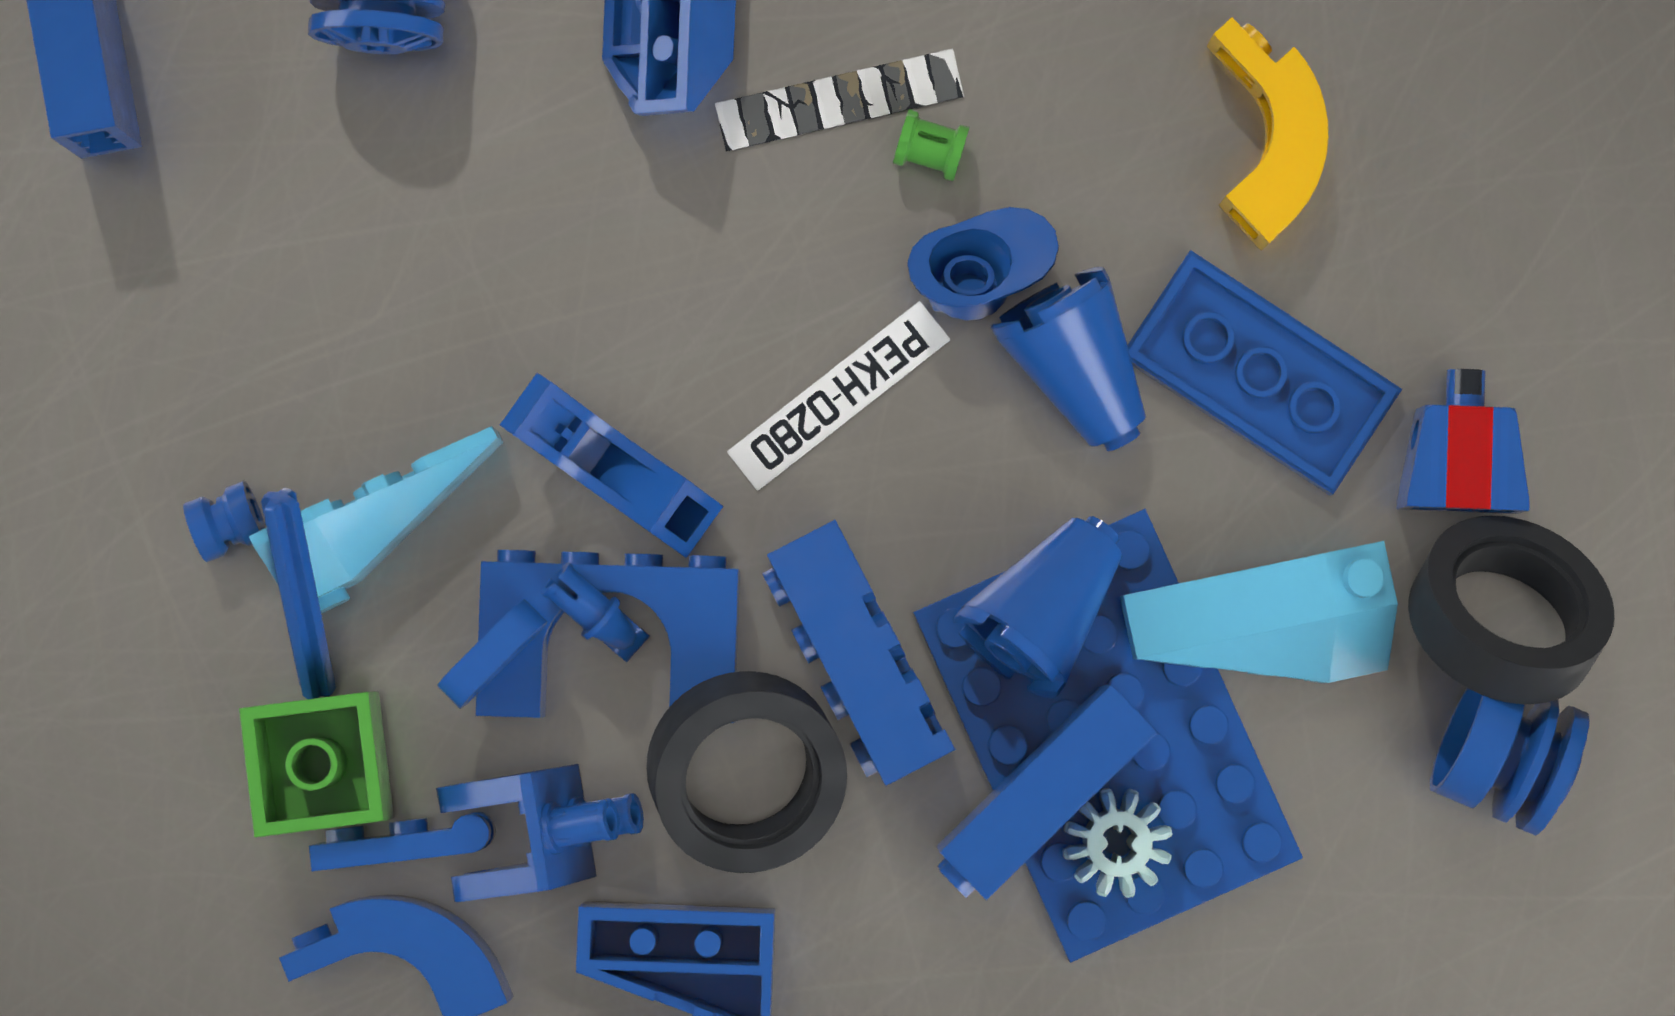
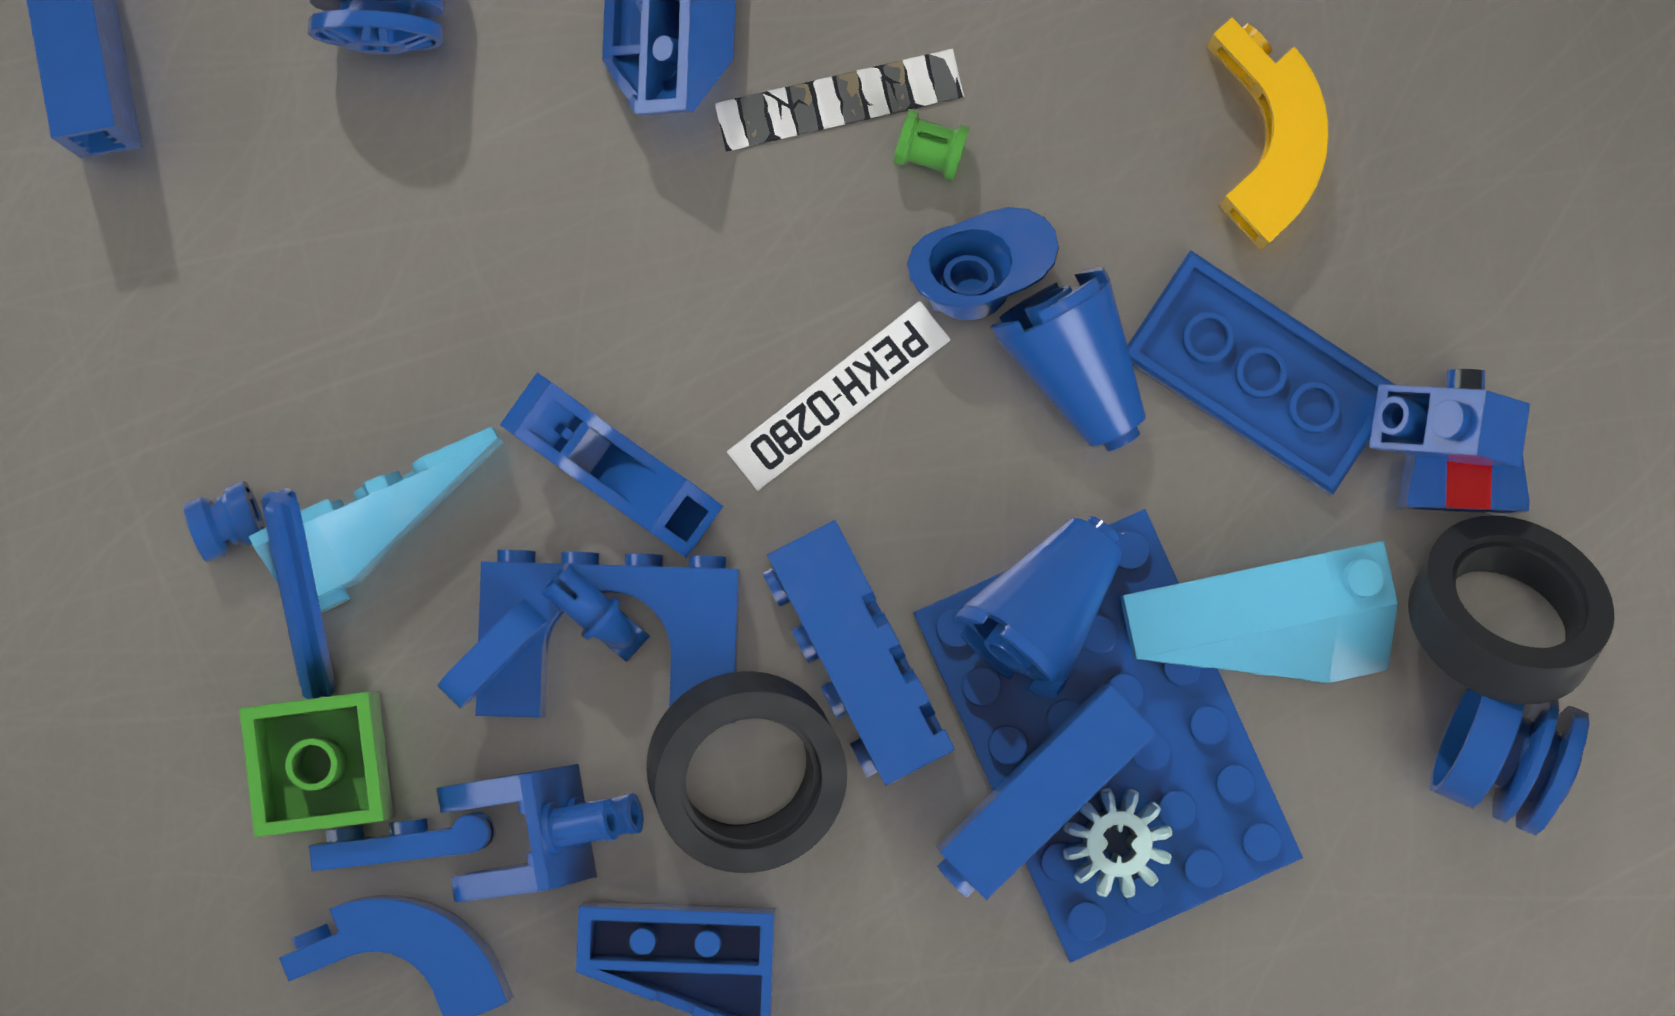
(1450, 424): none -> blue slope

